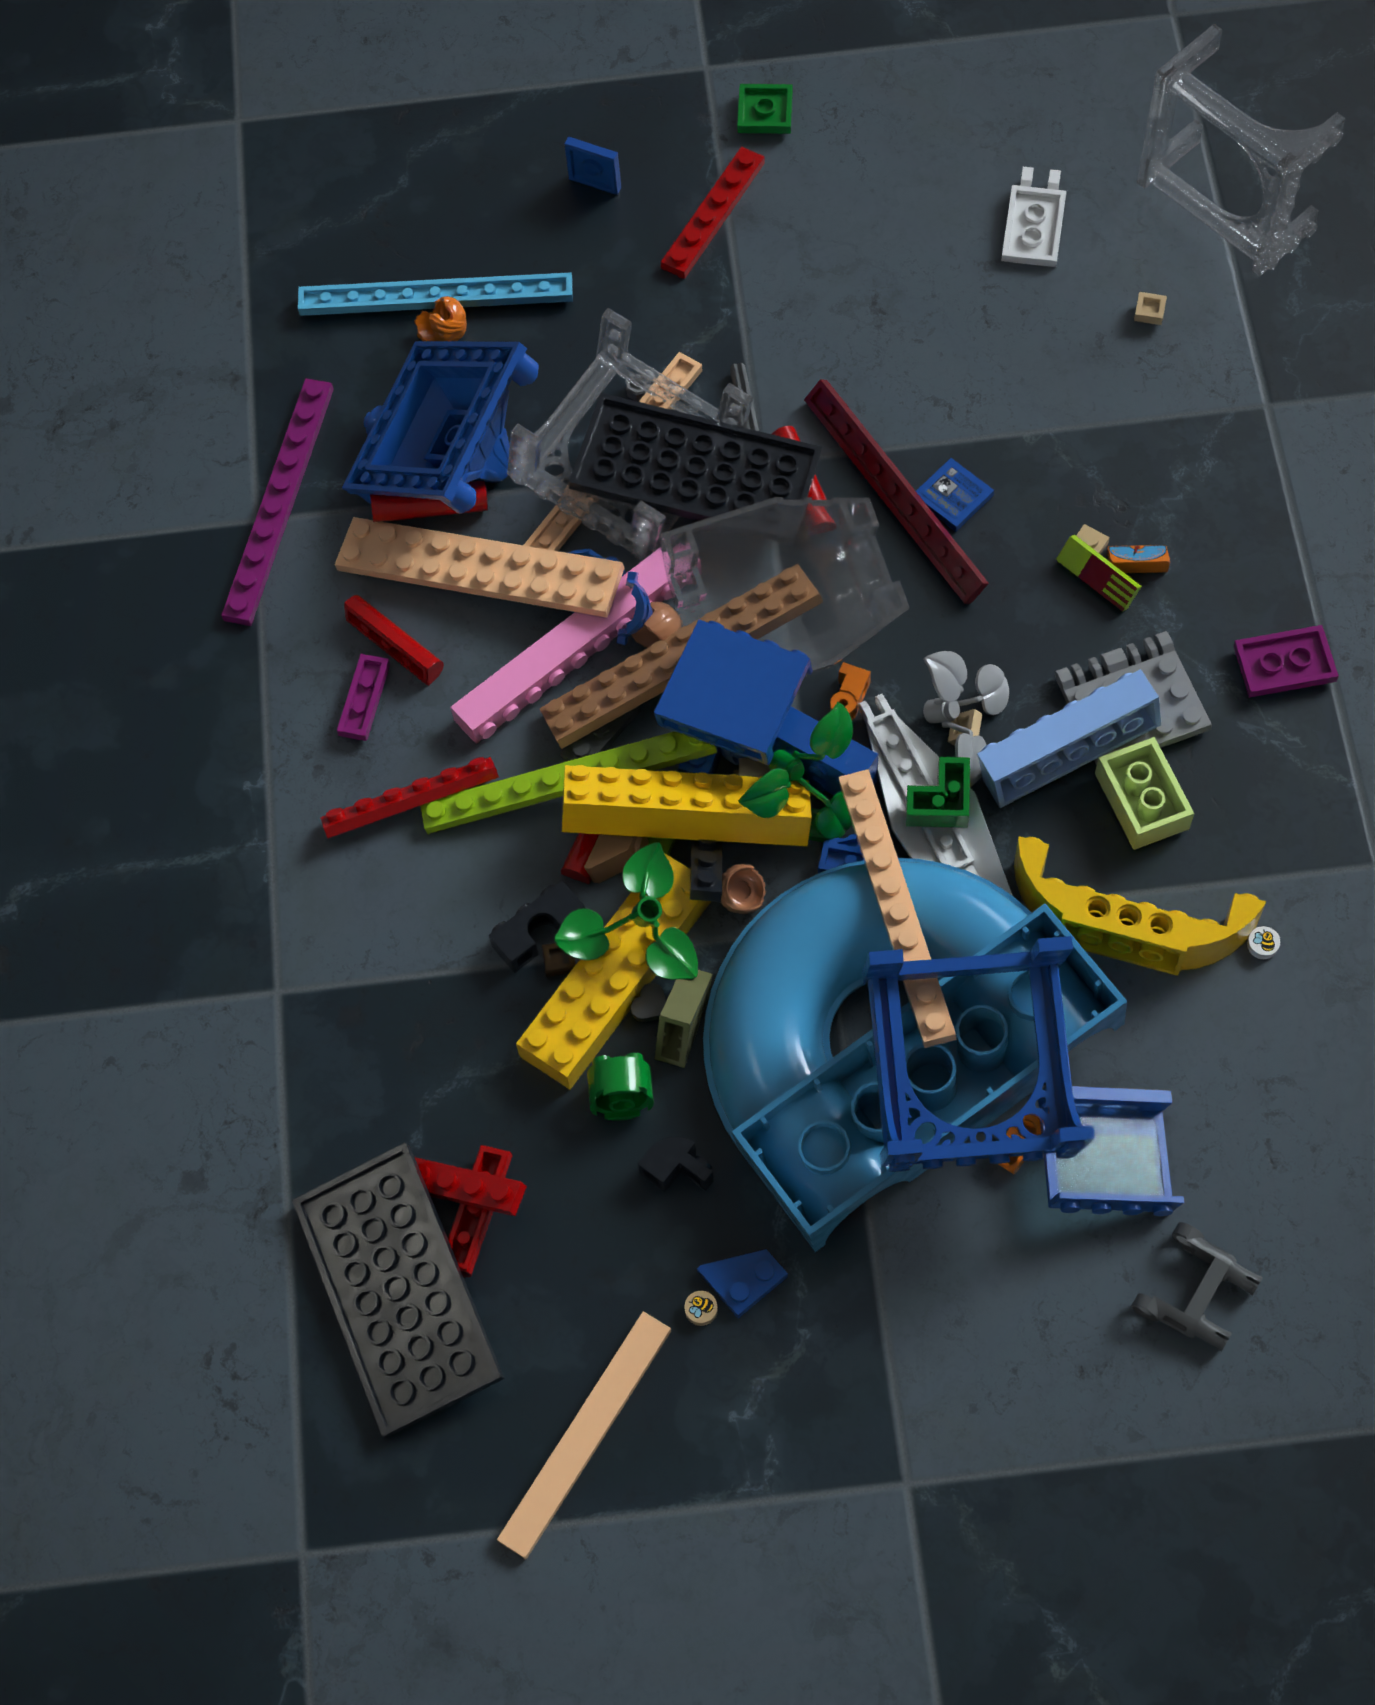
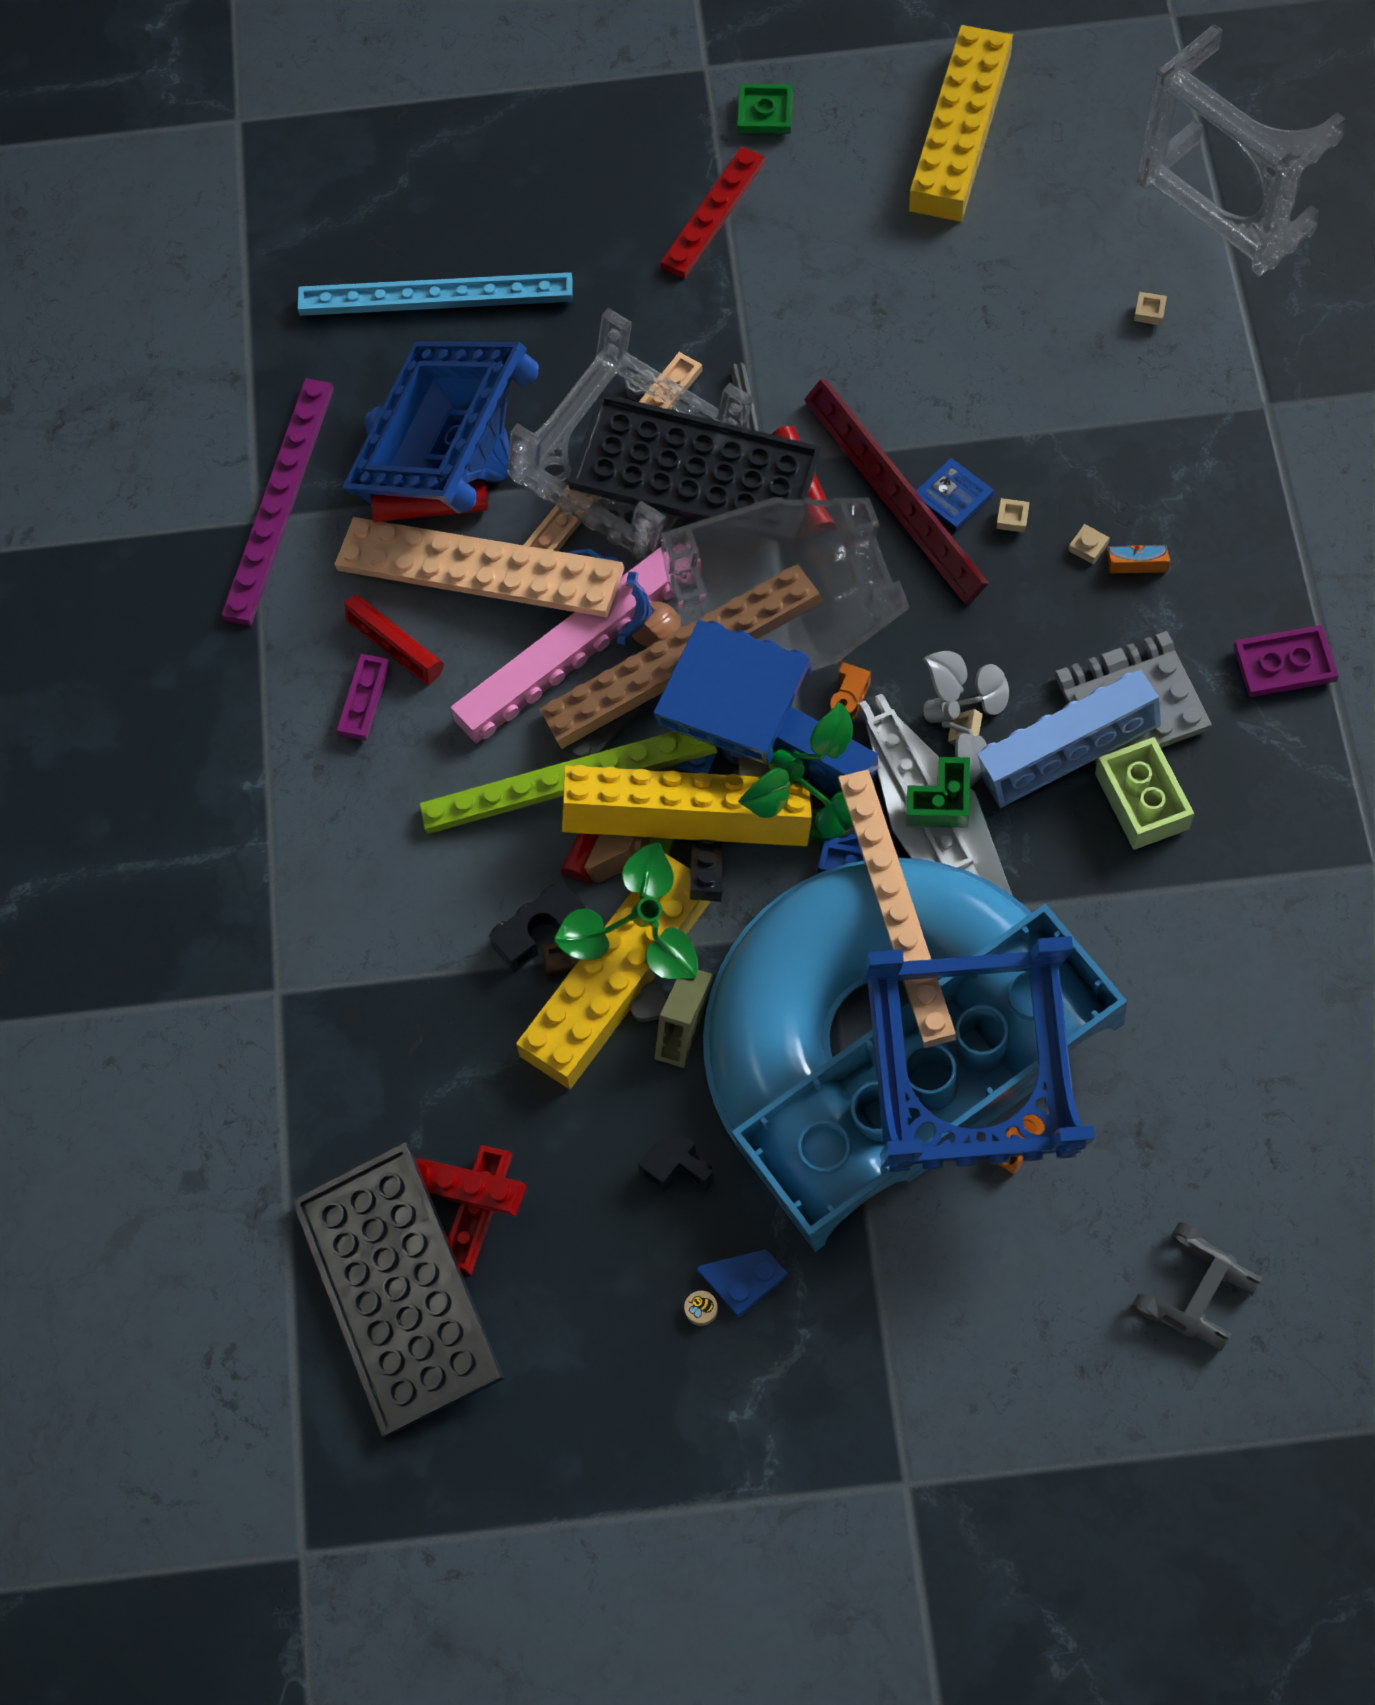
(399, 800): red plate -> none
(444, 323): orange hair -> none
(584, 1435): light nougat tile -> none
(593, 165): blue tile -> none
(620, 1086): green brick -> none
(742, 889): nougat hair -> none
(960, 123): none -> yellow brick
(1012, 515): none -> tan plate
(1034, 221): white tile -> none
(1098, 573): tile -> none
(1123, 1164): panel -> none
(1131, 929): yellow slope -> none
(1263, 942): white tile -> none

